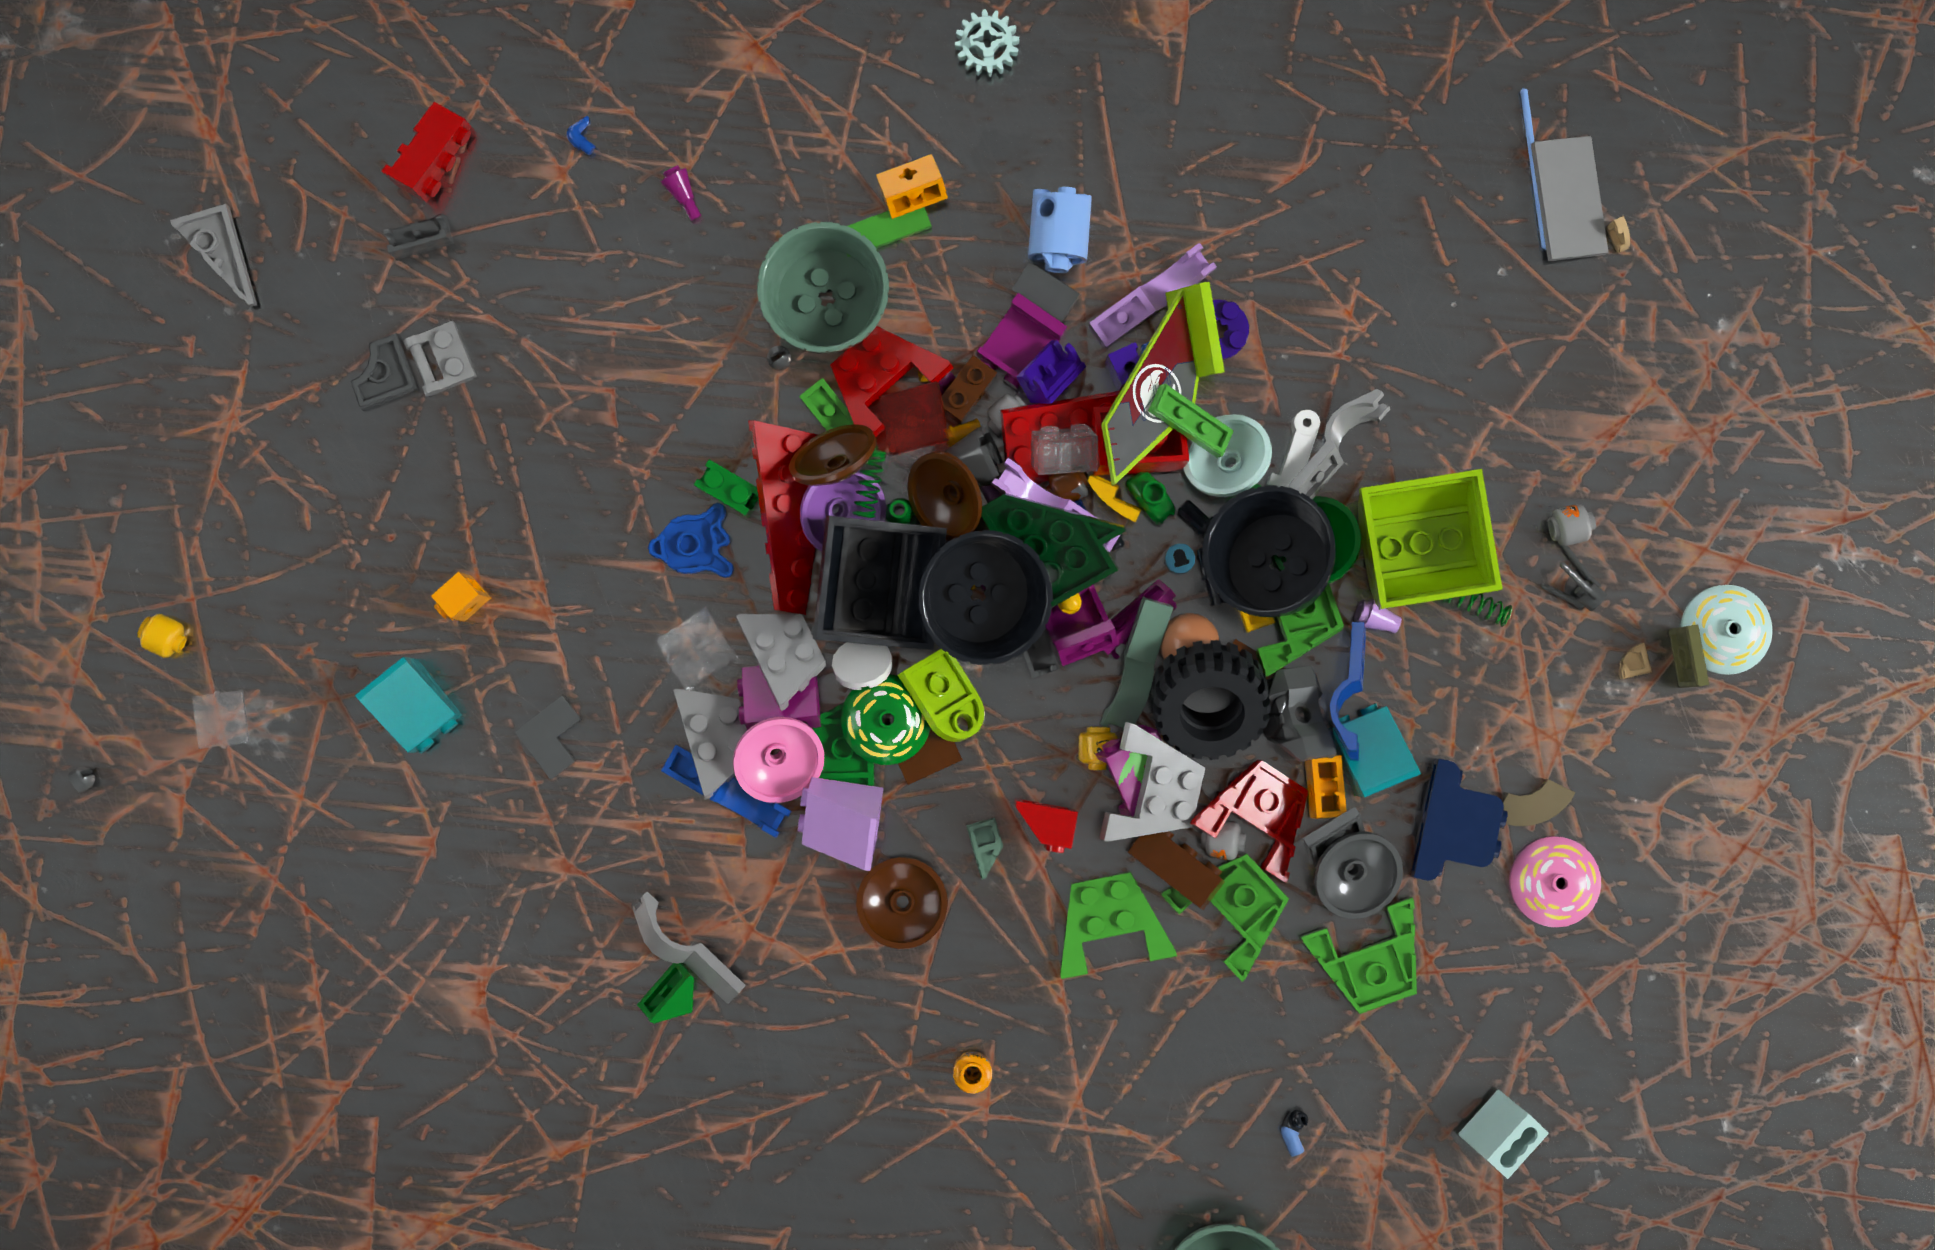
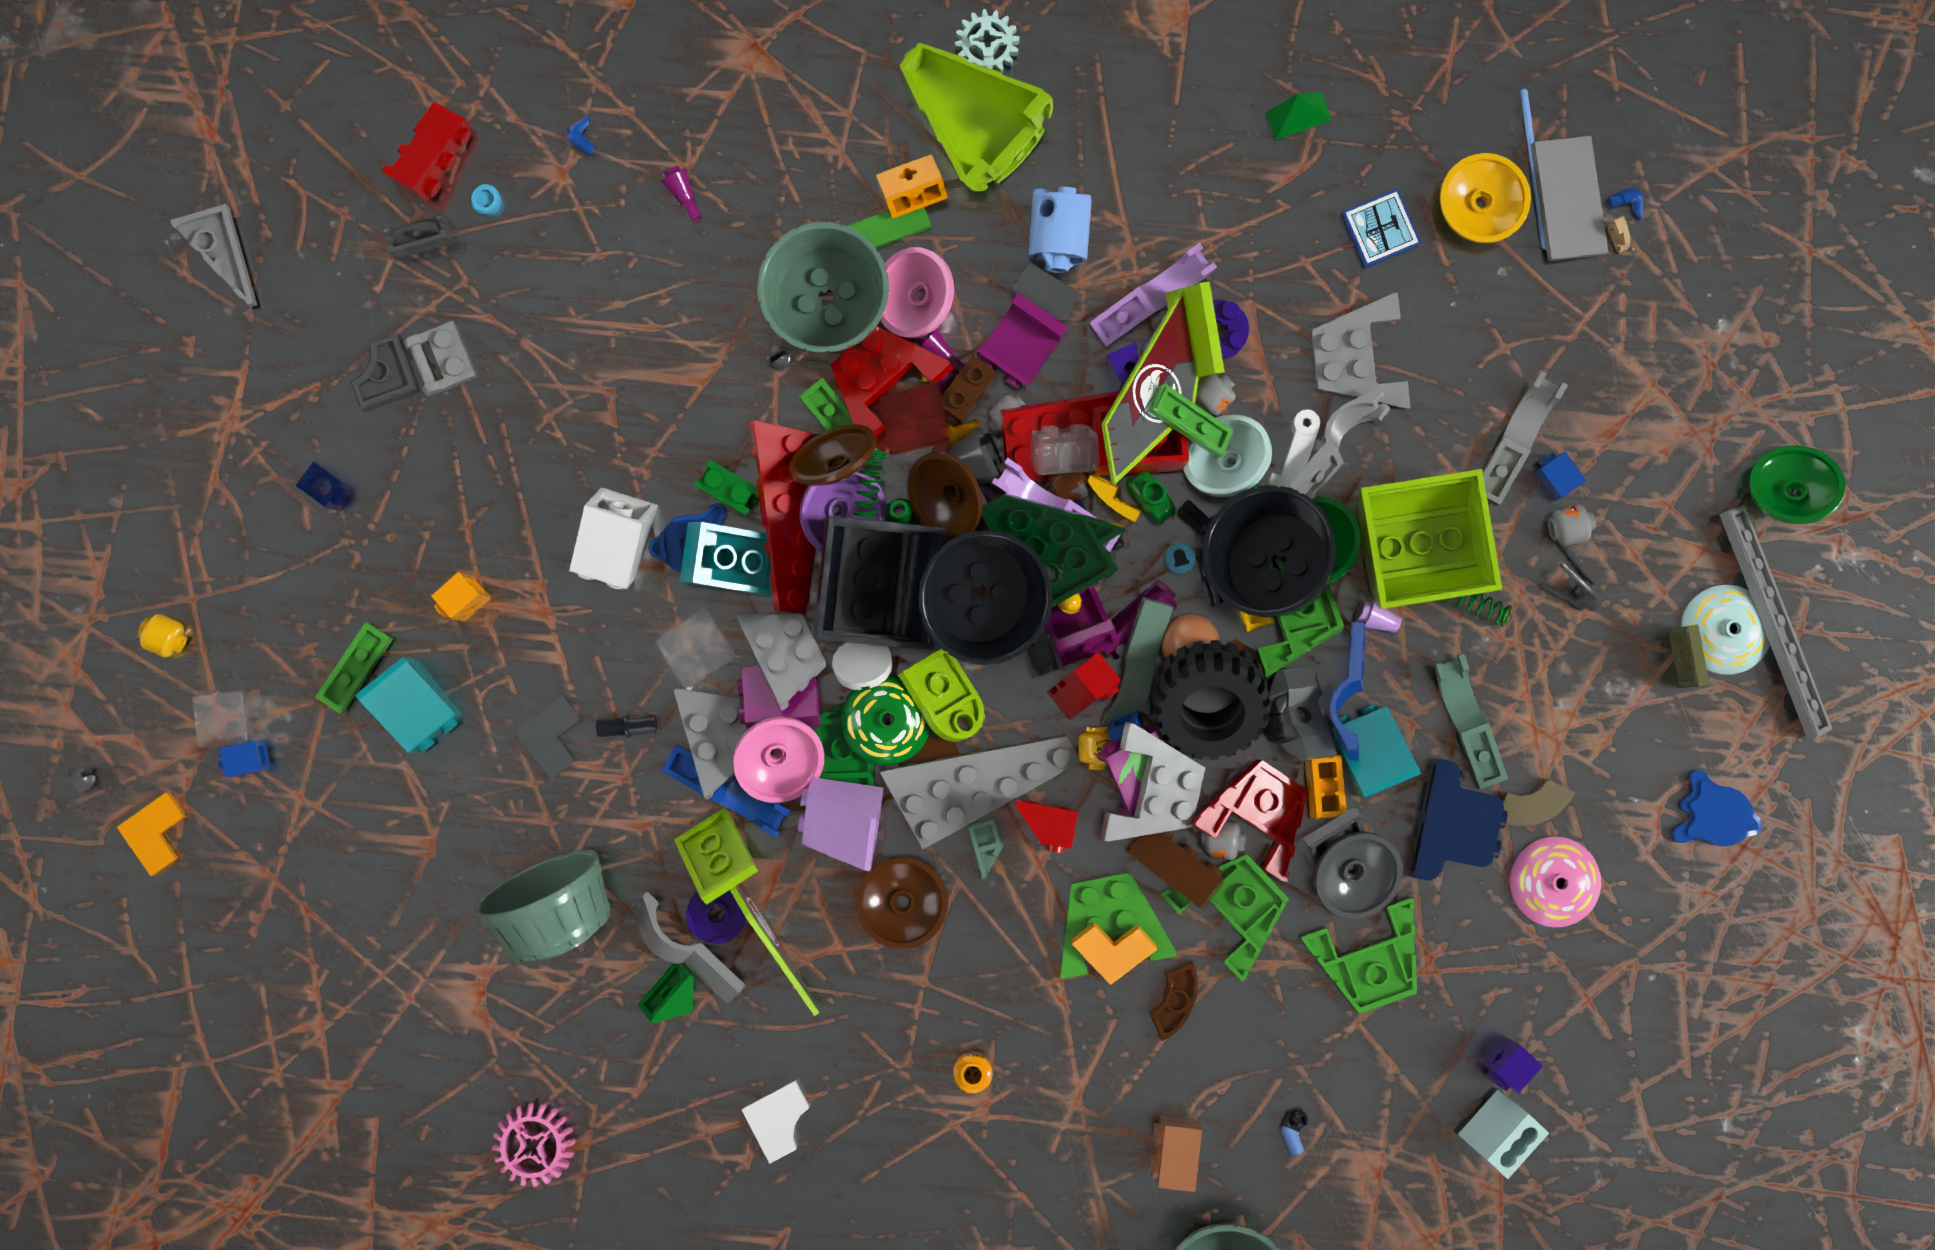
(146, 830): none -> light orange tile
(243, 759): none -> blue brick
(311, 483): none -> clear blue brick
(354, 668): none -> bright green plate
(486, 199): none -> medium azure tile
(524, 1134): none -> bright pink gear
(547, 907): none -> sand green piece
(612, 538): none -> white slope
(626, 725): none -> black axle
(709, 929): none -> dark purple plate
(720, 863): none -> lime piece
(726, 558): none -> teal slope
(775, 1118): none -> white tile
(909, 276): none -> bright pink dish
(936, 344): none -> magenta cone
(962, 788): none -> light grey wing
(976, 113): none -> lime cone
(1050, 373): dark purple hinge -> none
(1084, 686): none -> red wedge
(1112, 957): none -> light orange tile
(1117, 724): none -> blue tile
(1176, 1154): none -> nougat brick
(1178, 1000): none -> reddish brown tile
(1215, 393): none -> light grey head
(1298, 114): none -> green slope
(1345, 354): none -> light grey wing
(1381, 228): none -> tile
(1470, 722): none -> sand green piece
(1495, 182): none -> yellow dish
(1511, 1066): none -> dark purple brick
(1519, 436): none -> light grey piece
(1559, 475): none -> blue brick
(1627, 196): none -> blue animal
(1635, 662): tan tile -> none
(1716, 814): none -> blue tile
(1776, 622): none -> light grey tile
(1799, 472): none -> green dish

